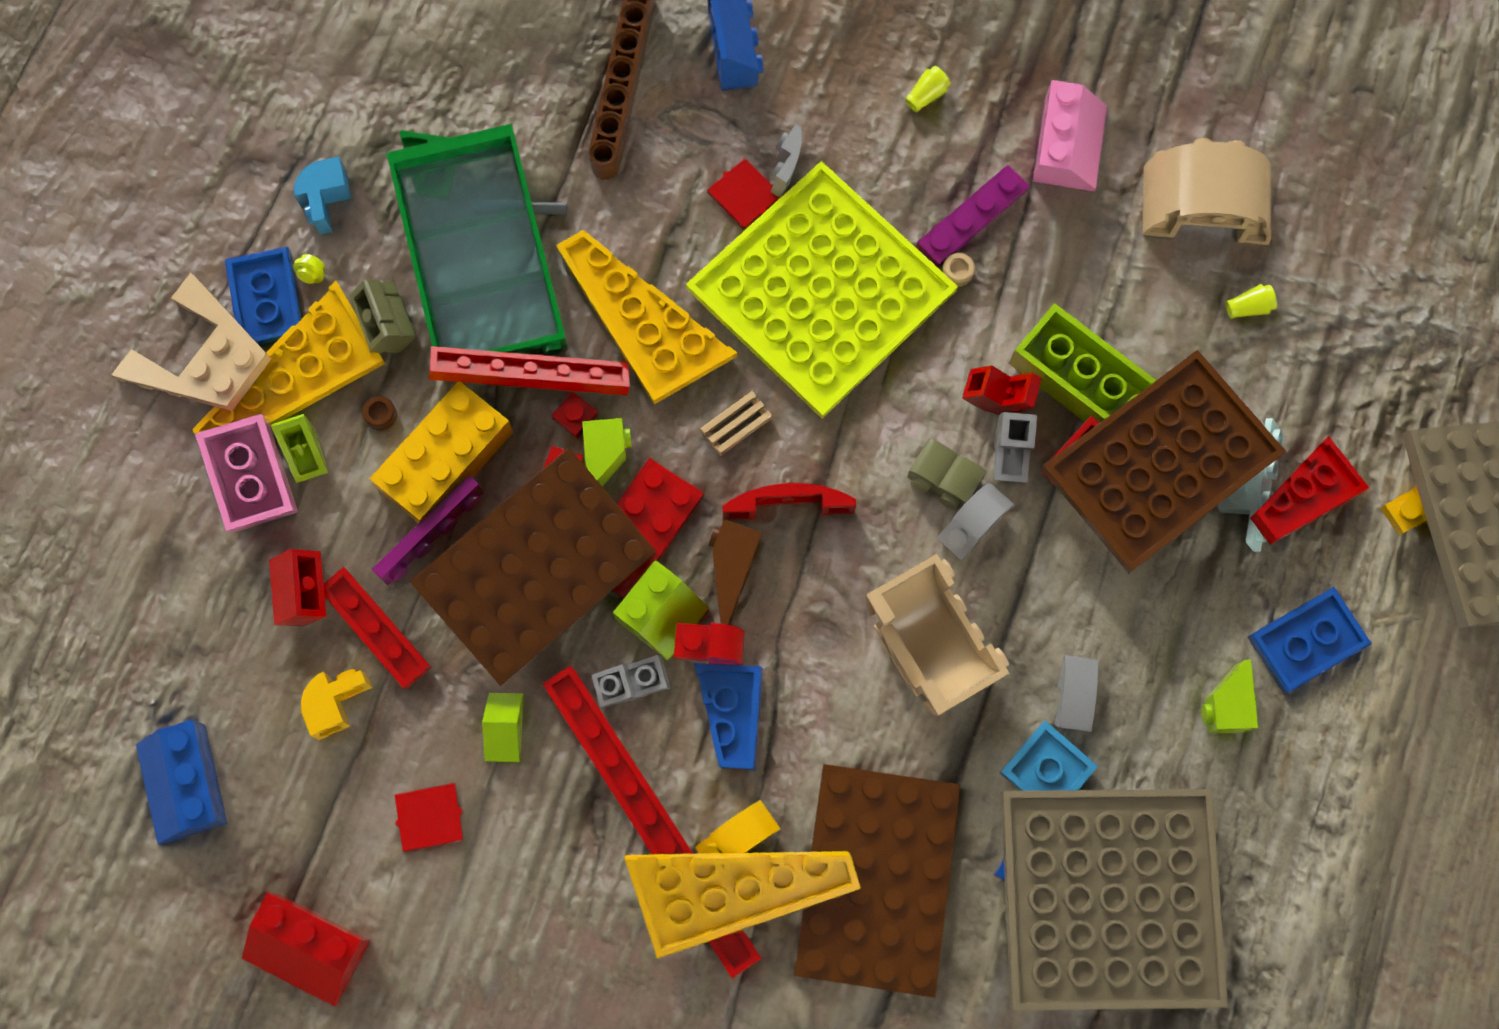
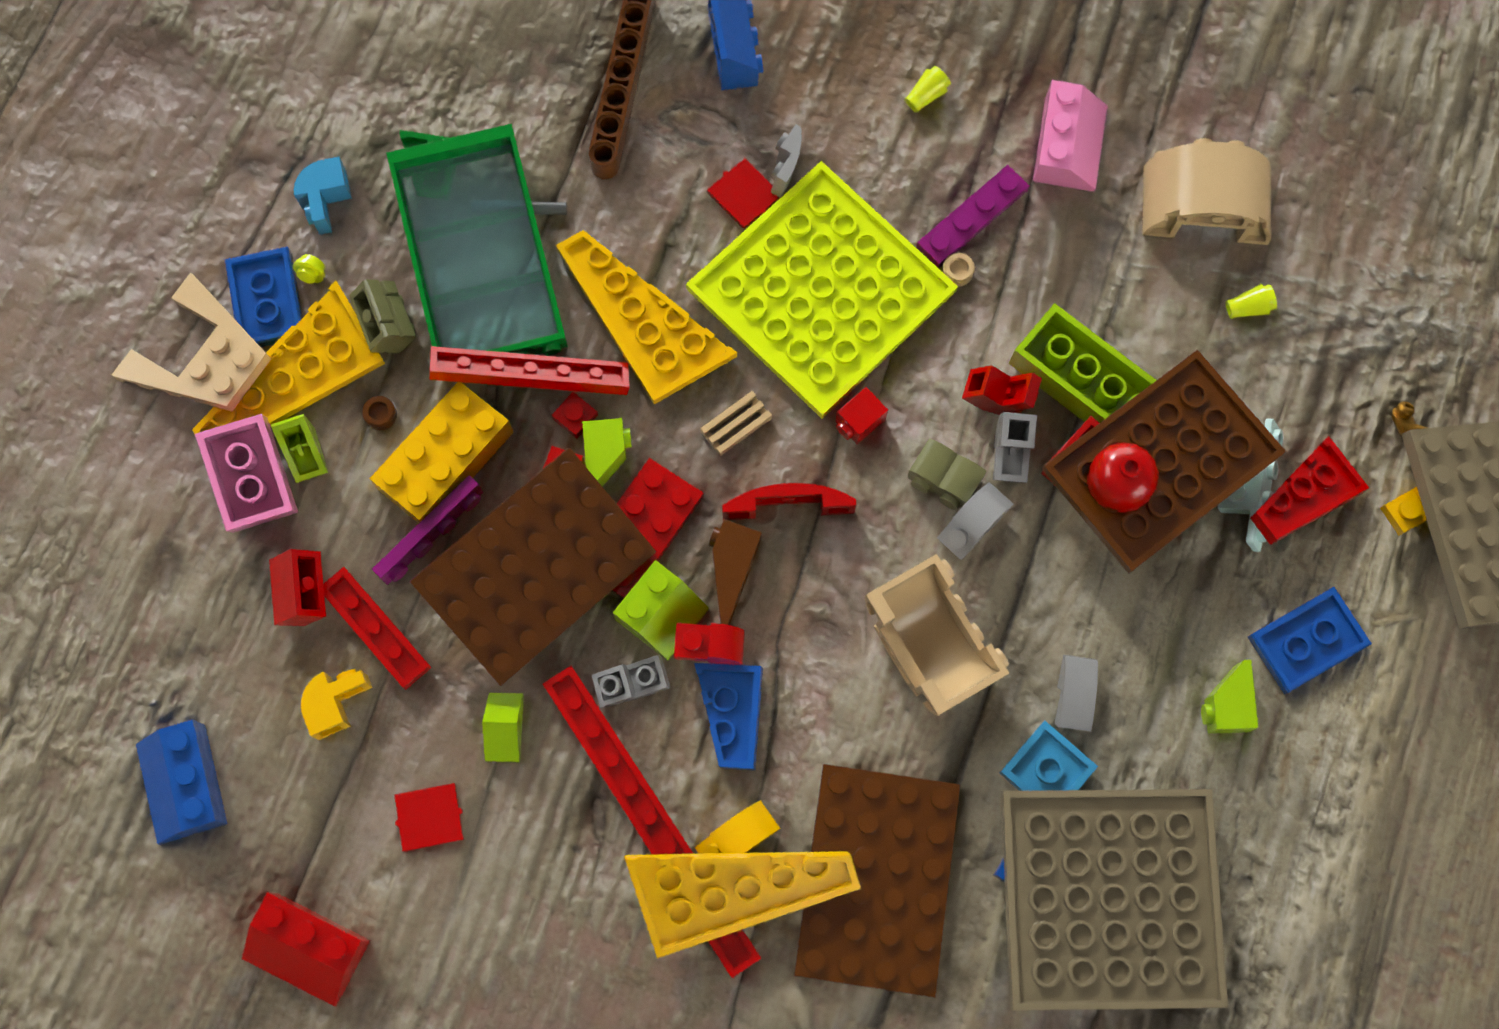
(860, 416): none -> red brick
(1123, 477): none -> red cylinder
(1403, 417): none -> pearl gold arm

